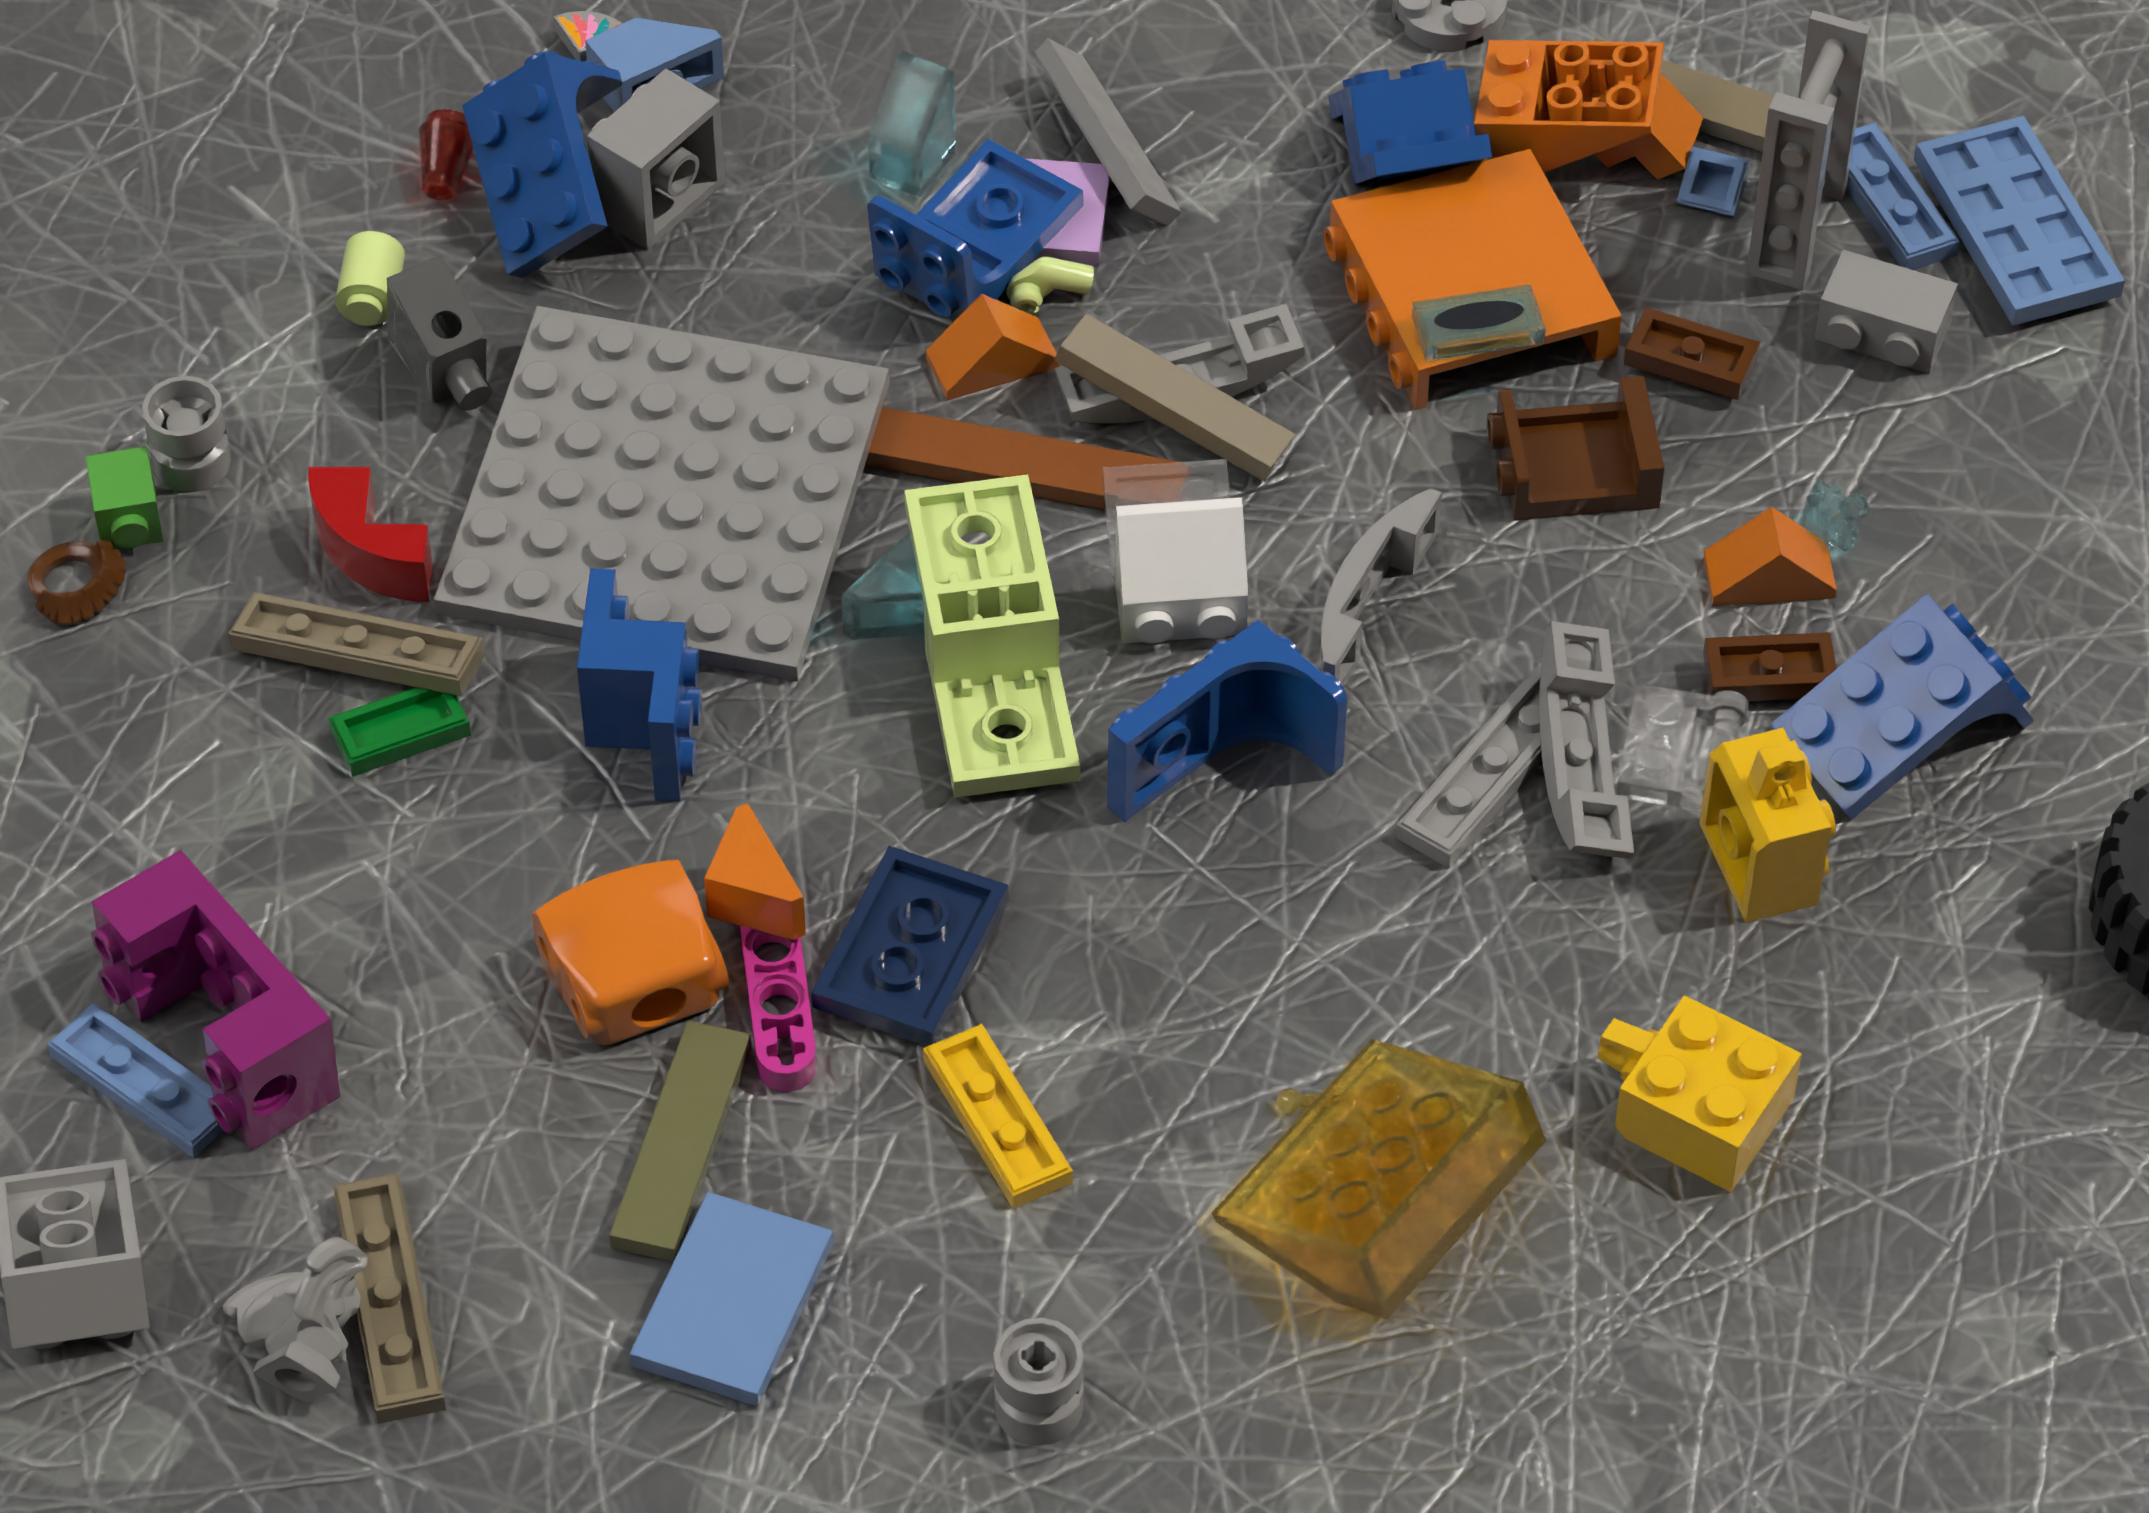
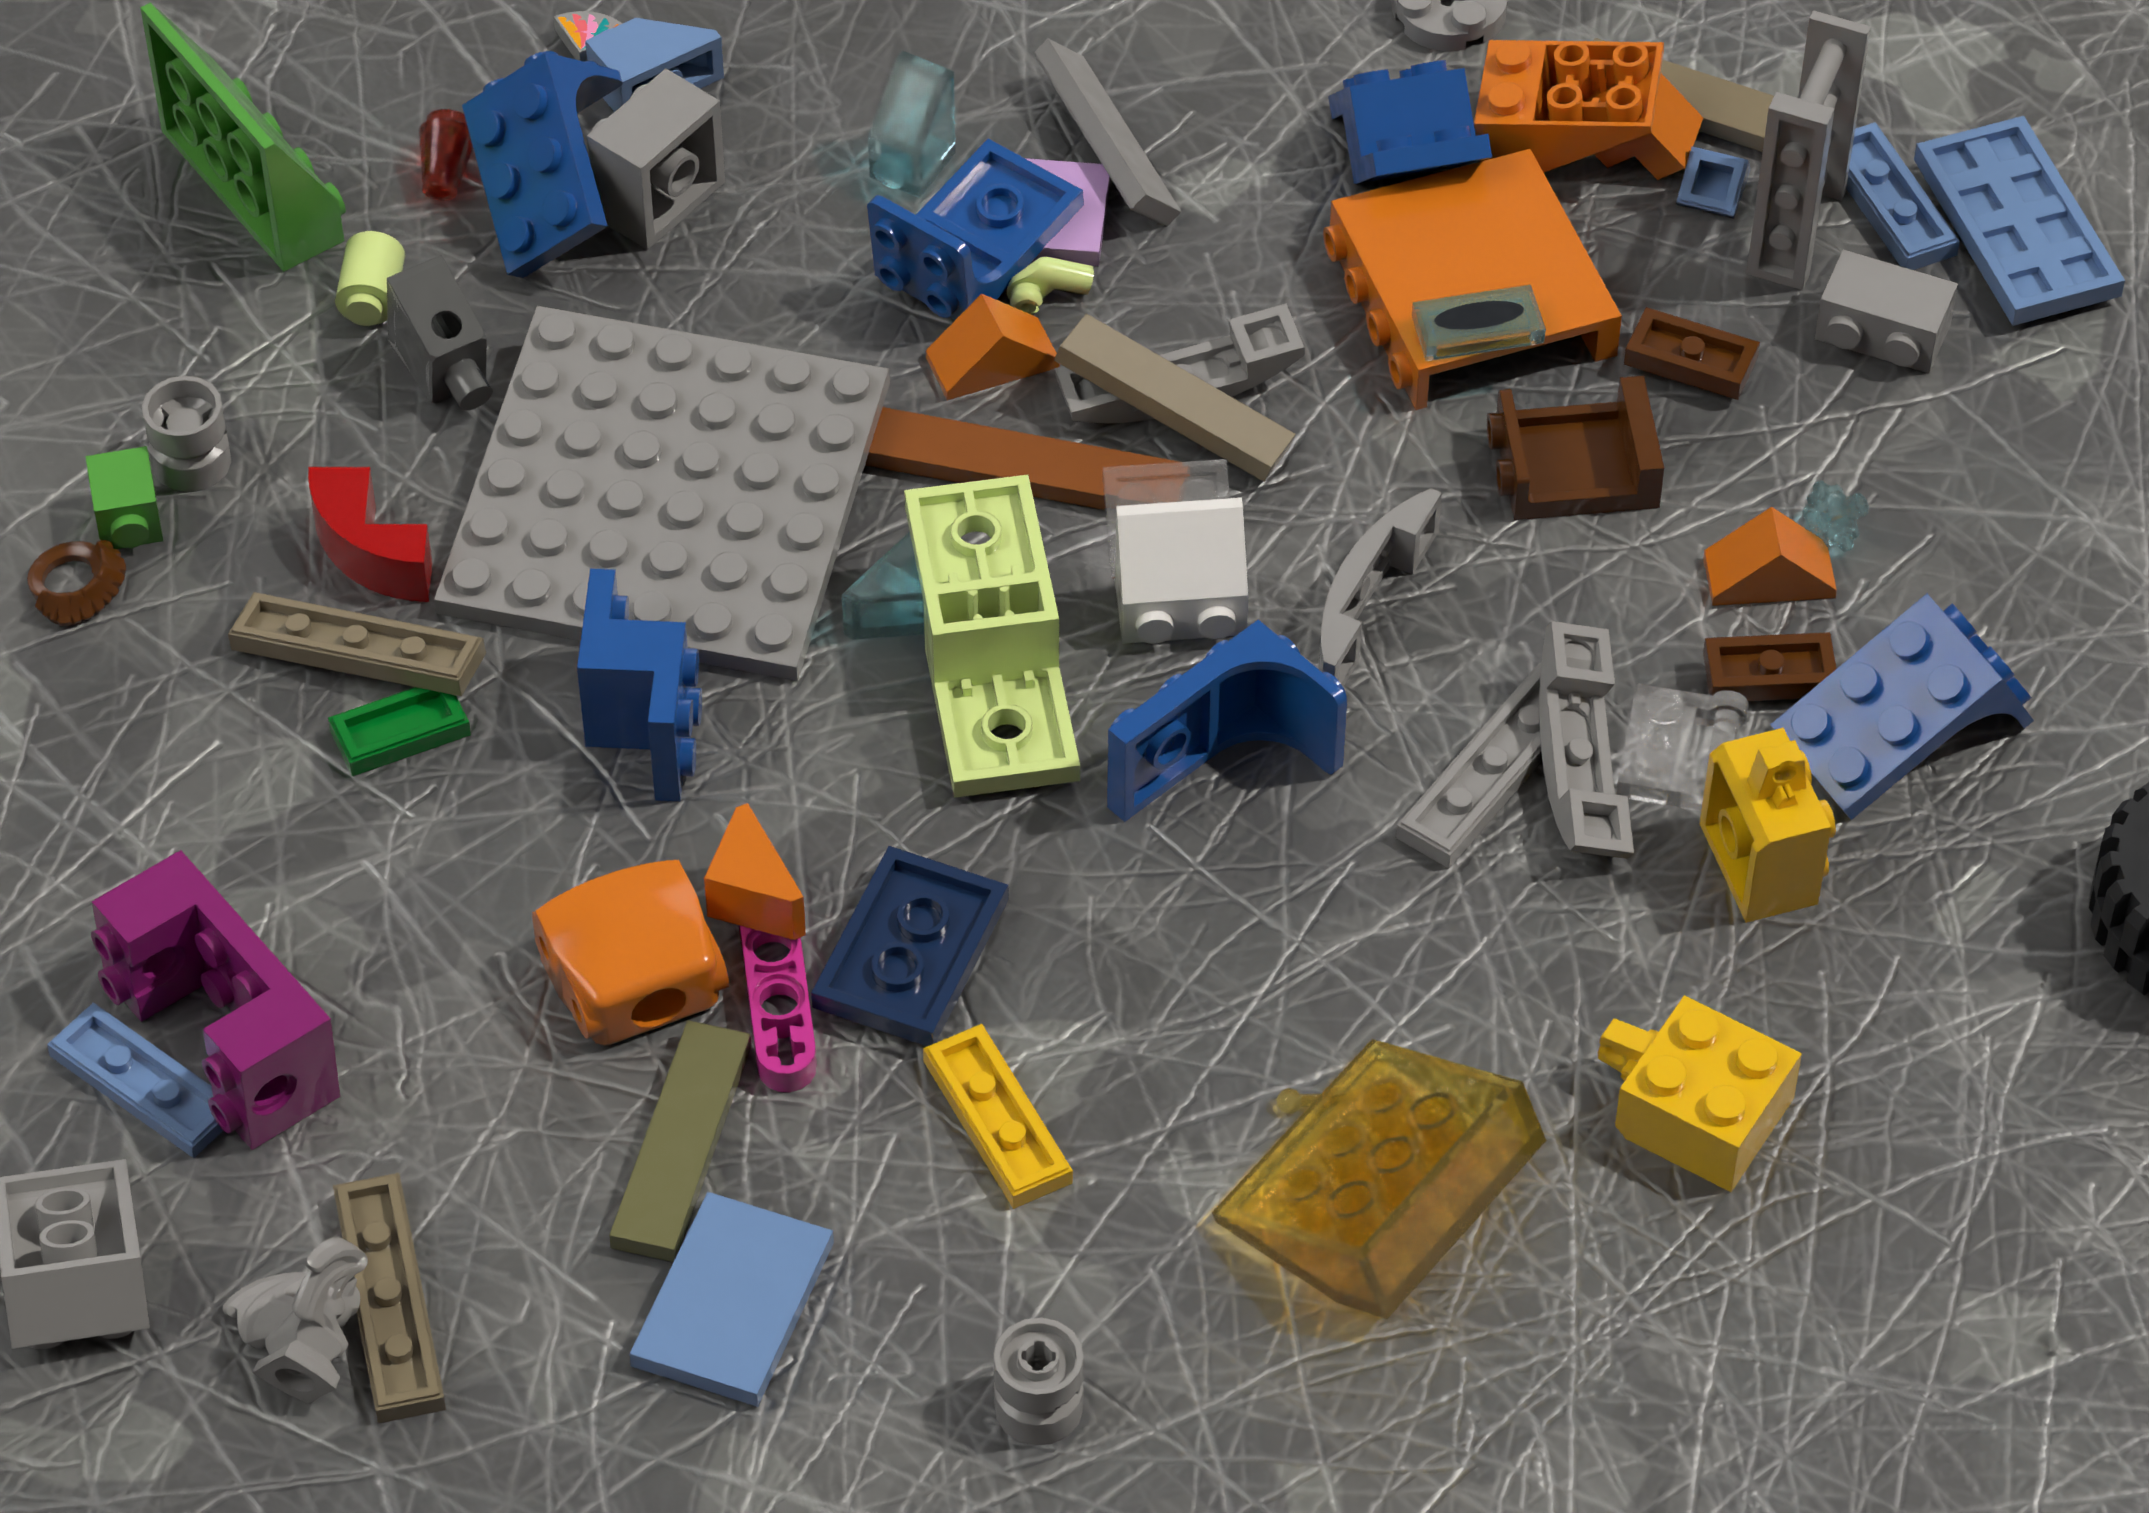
(240, 149): none -> bright green slope

